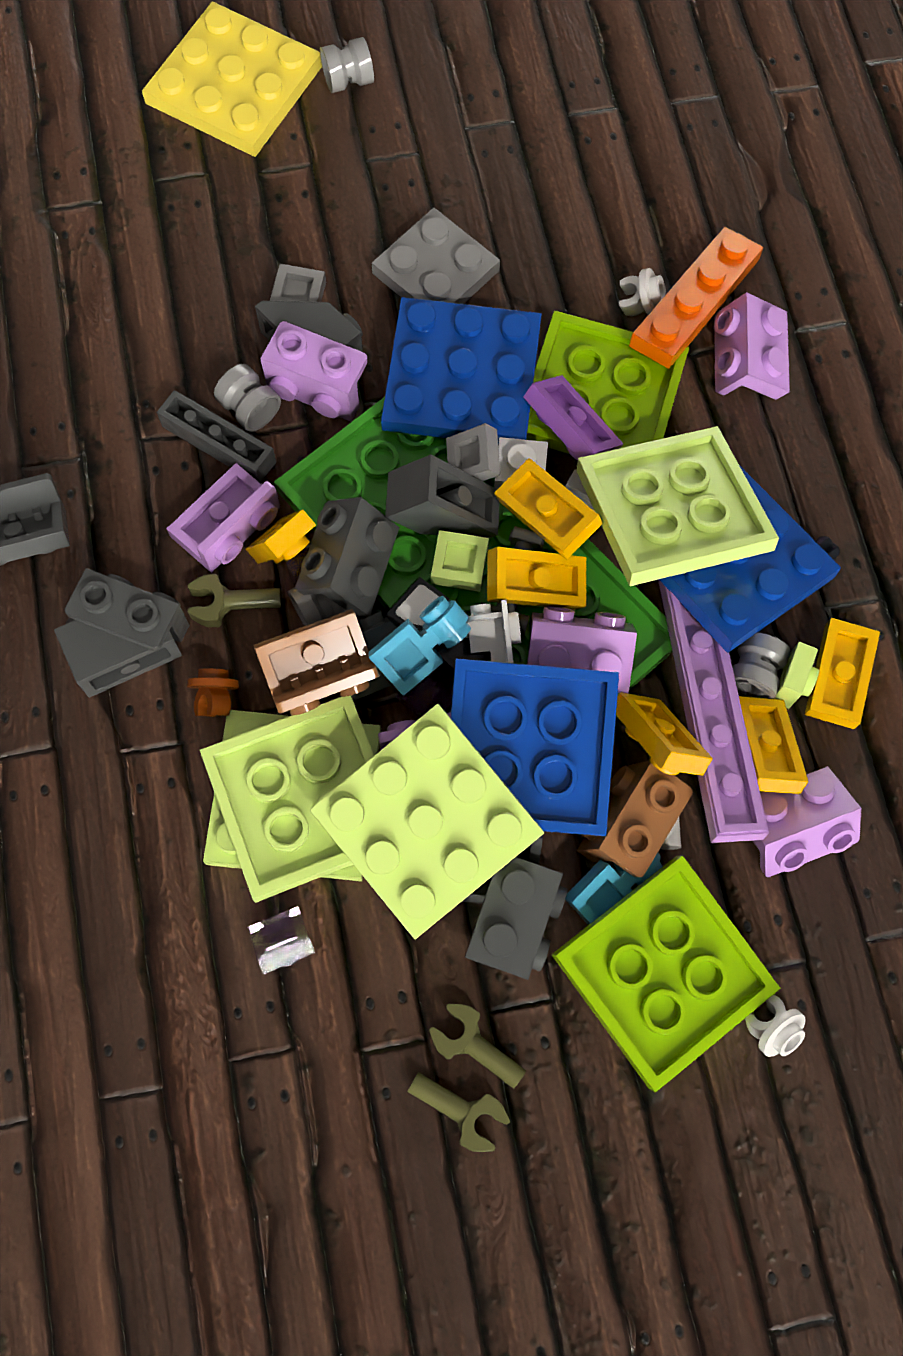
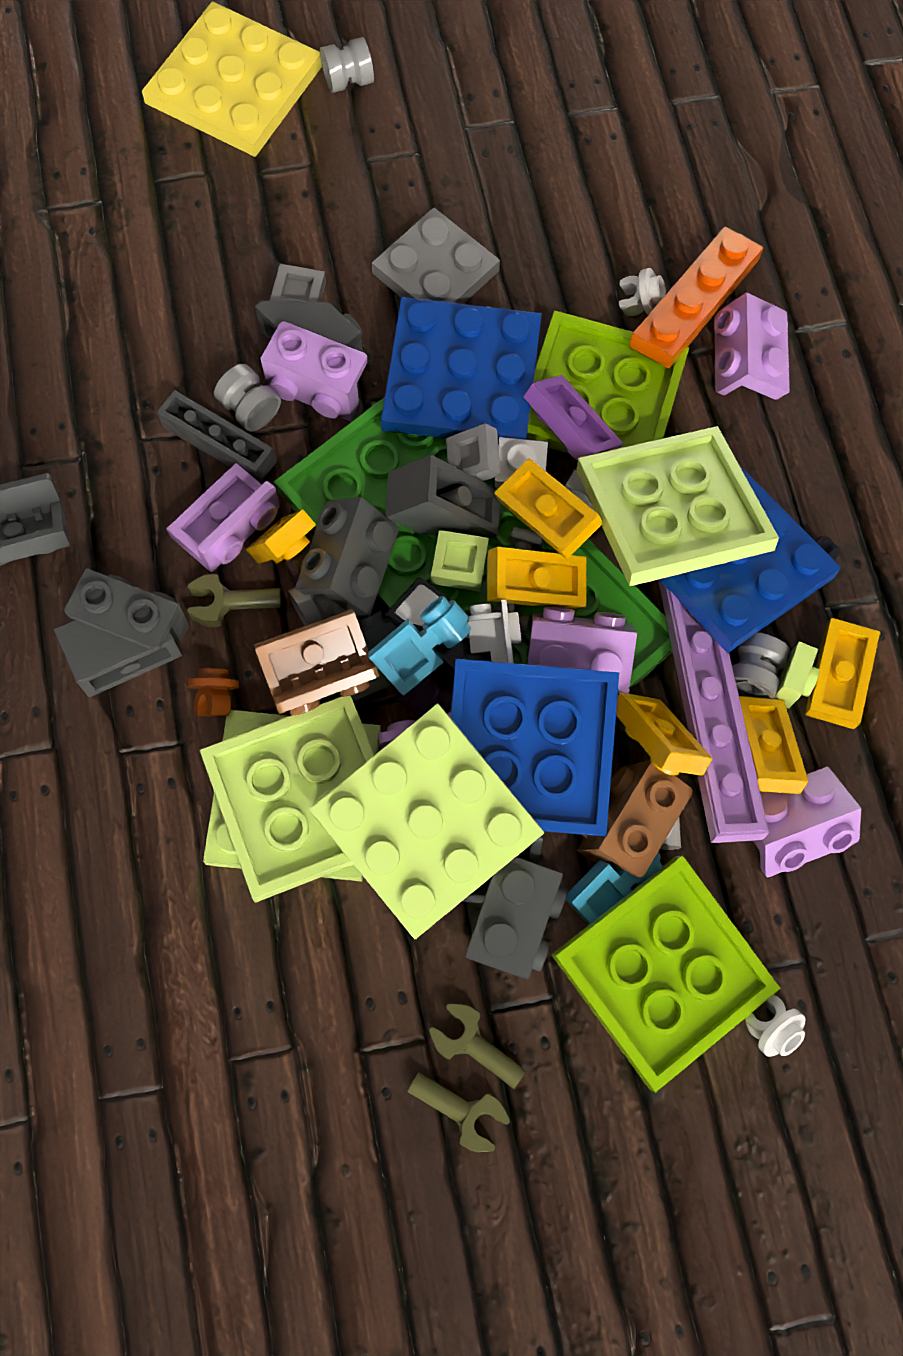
(281, 940): plate -> none

